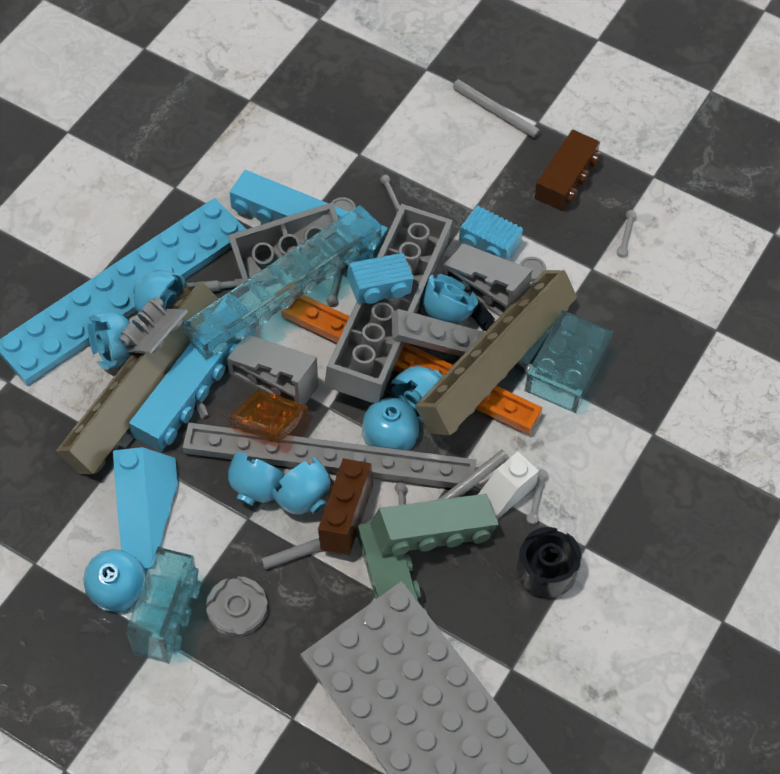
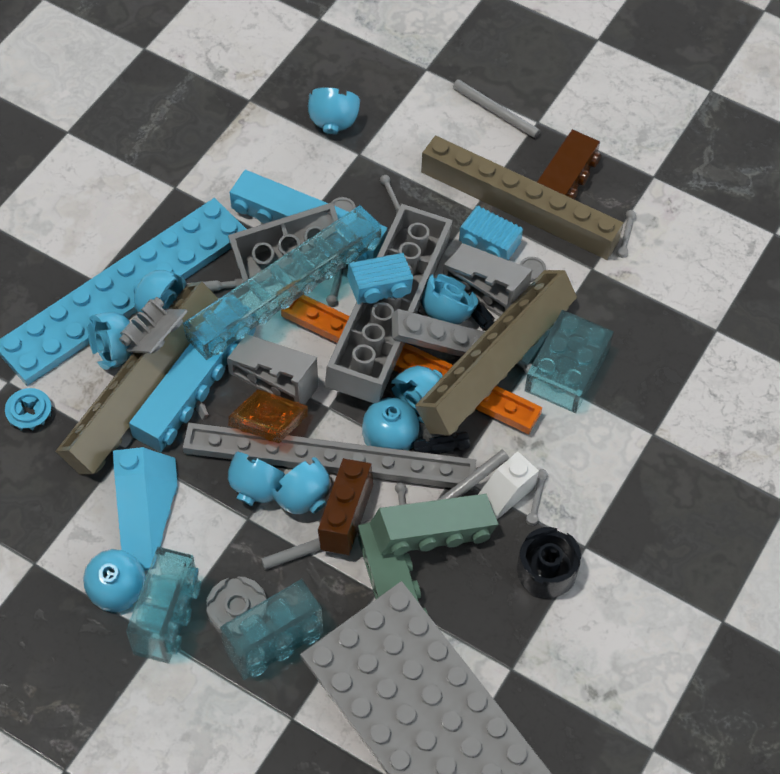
(31, 398): none -> medium azure gear
(273, 630): none -> clear light blue brick
(333, 110): none -> medium azure cylinder
(443, 443): none -> black axle
(521, 197): none -> dark tan brick

